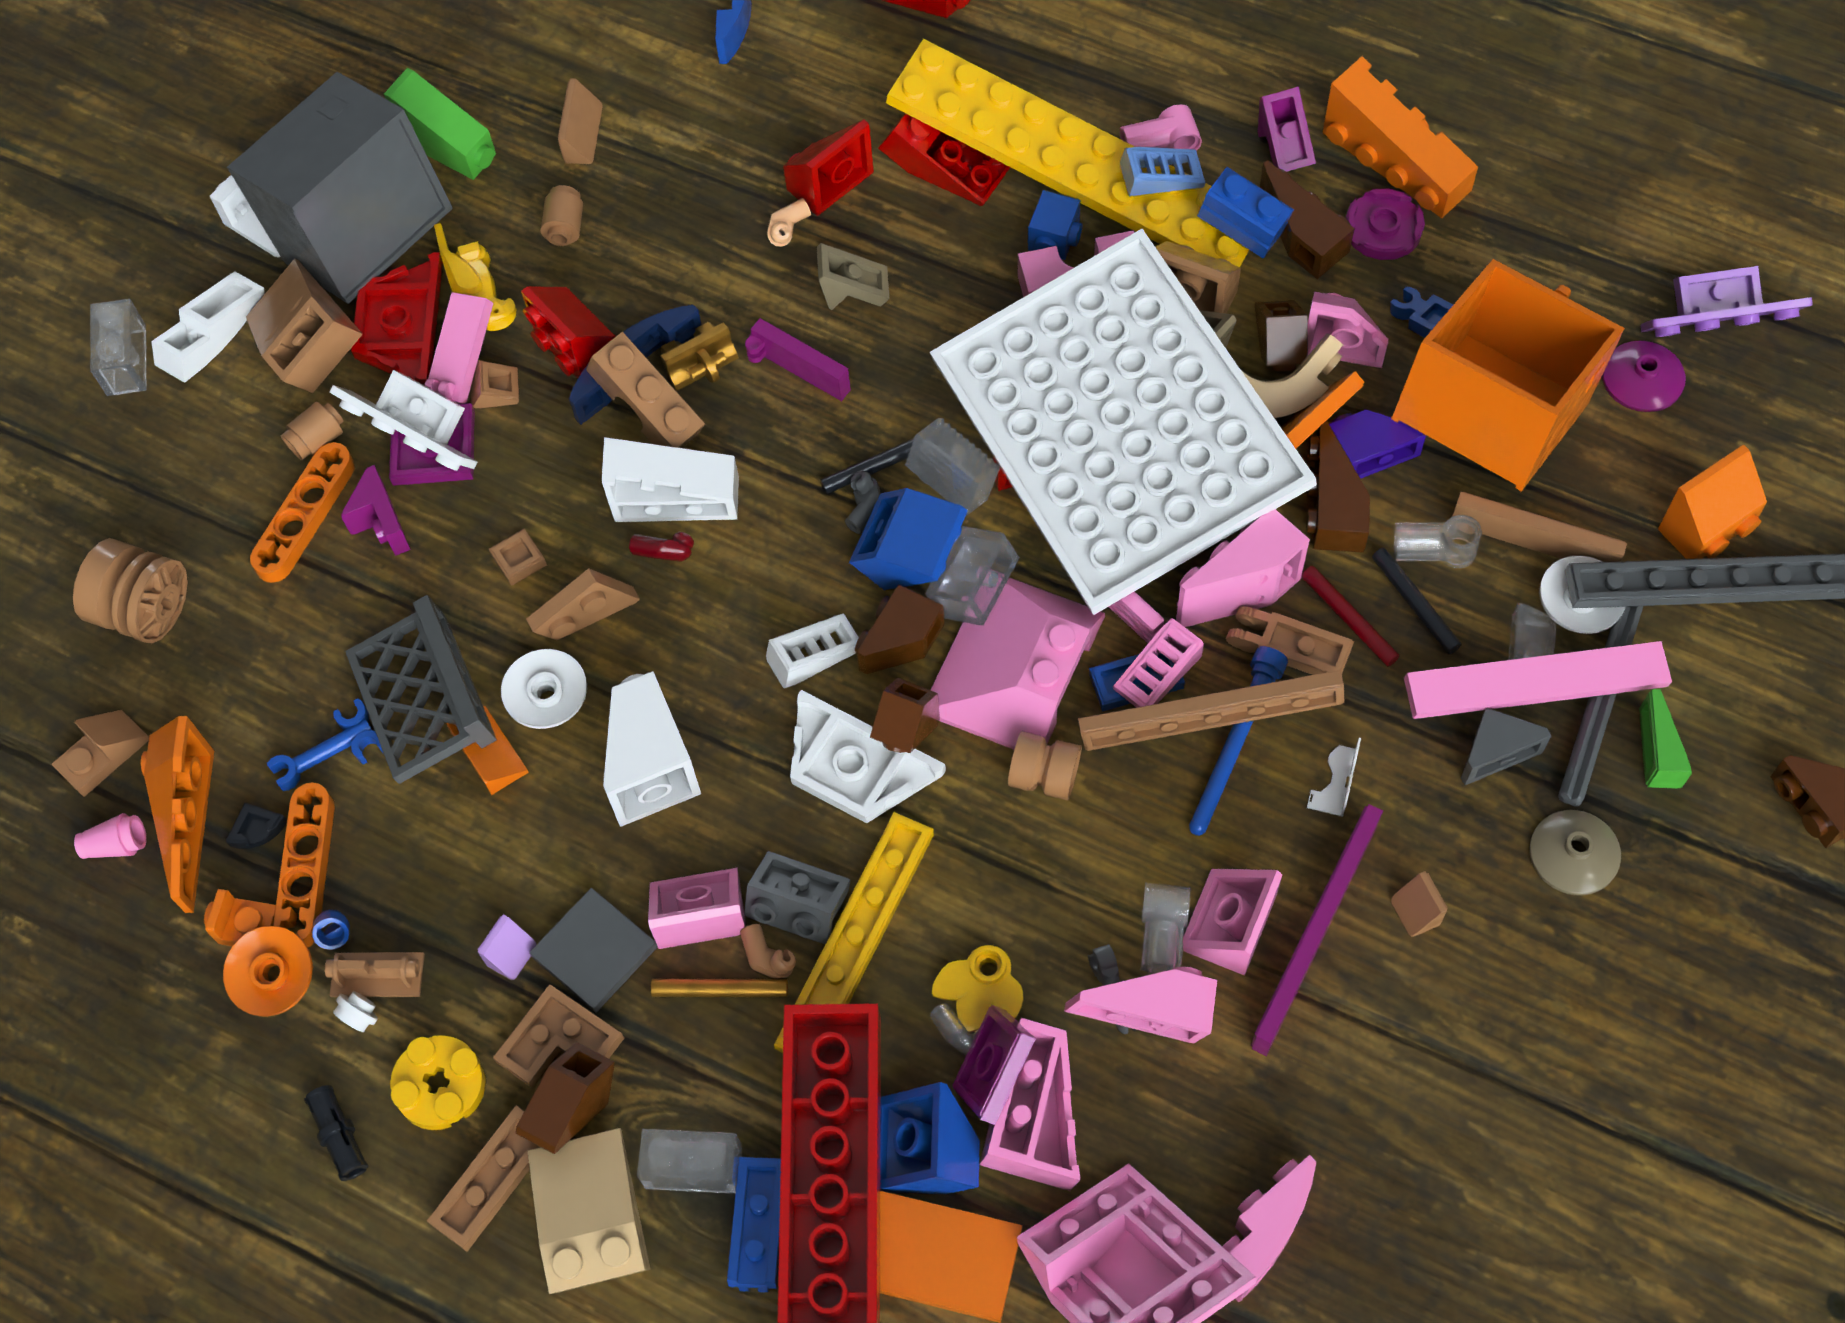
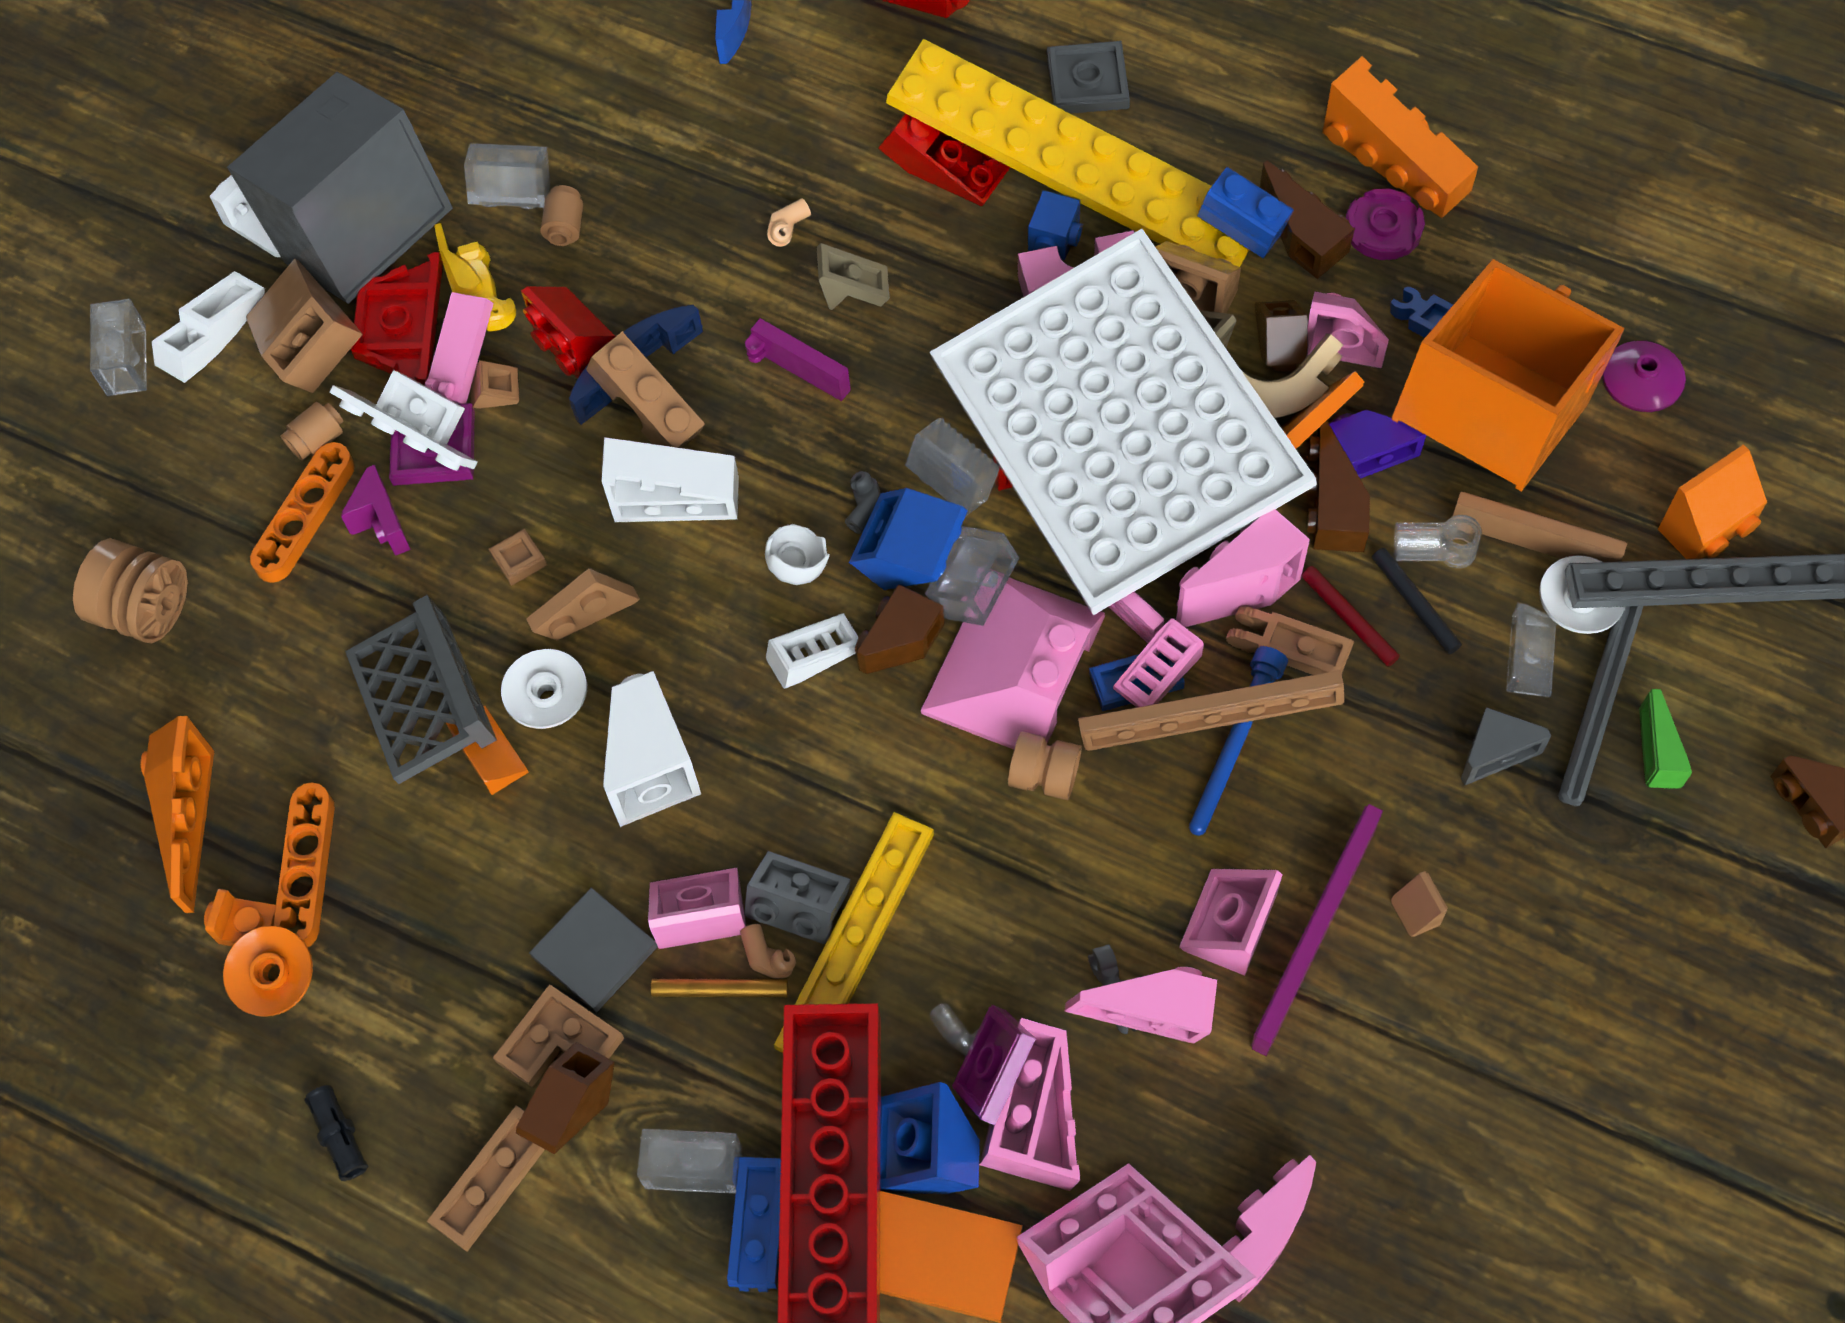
(104, 747): medium nougat slope -> none
(112, 838): bright pink cone -> none
(255, 827): black tile -> none
(336, 934): blue hinge -> none
(355, 733): blue bar -> none
(355, 1011): white plate -> none
(376, 974): medium nougat hinge -> none
(442, 126): bright green slope -> none
(448, 1105): yellow plate -> none
(506, 948): lavender slope -> none
(507, 175): none -> clear brick
(579, 124): medium nougat slope -> none
(586, 1212): tan slope -> none
(659, 548): dark red arm -> none
(699, 356): pearl gold hips -> none
(796, 554): none -> white hair
(830, 167): red slope -> none
(849, 768): white wing -> none
(871, 465): black bar -> none
(905, 716): reddish brown slope -> none
(977, 992): yellow plate -> none
(1088, 77): none -> dark grey tile
(1148, 157): medium blue slope -> none
(1164, 917): clear piece -> none
(1172, 129): bright pink piece -> none
(1286, 129): magenta slope -> none
(1332, 797): white piece -> none
(1537, 679): bright pink tile -> none
(1565, 867): dark tan dish -> none
(1721, 296): medium lavender bracket -> none

